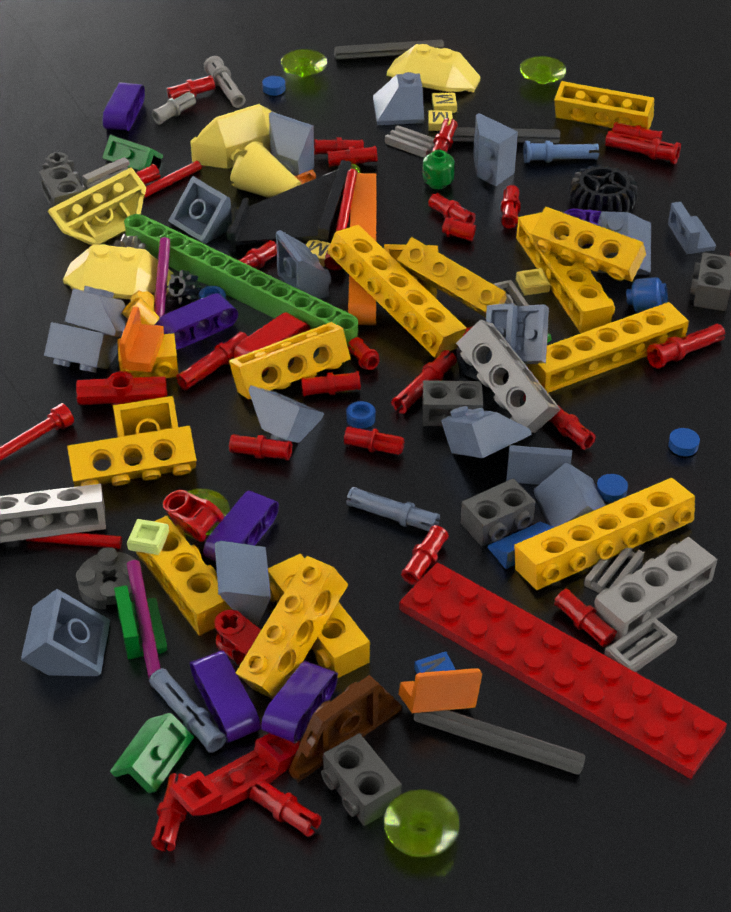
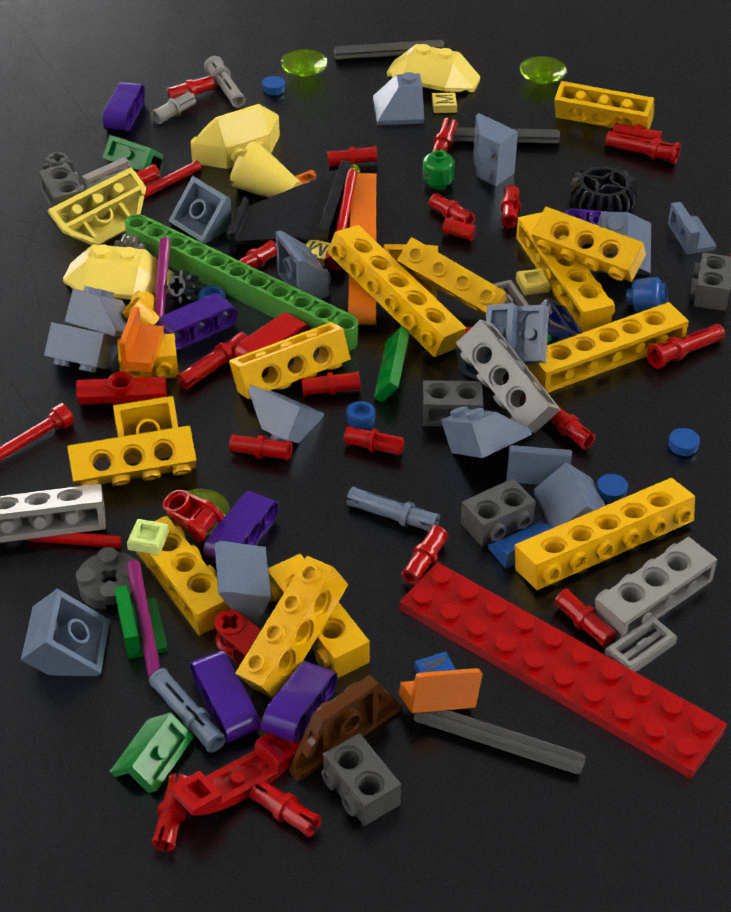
(292, 143): sand blue slope -> none
(323, 146): red pin -> none
(366, 357): red pin -> none
(391, 364): none -> green tile
(410, 141): light grey tile -> none
(422, 810): clear neon green dish -> none
(431, 372): red pin -> none
(436, 118): light yellow tile -> none
(548, 151): medium blue pin -> none
(560, 321): none -> clear blue wing
(636, 559): light grey tile -> none

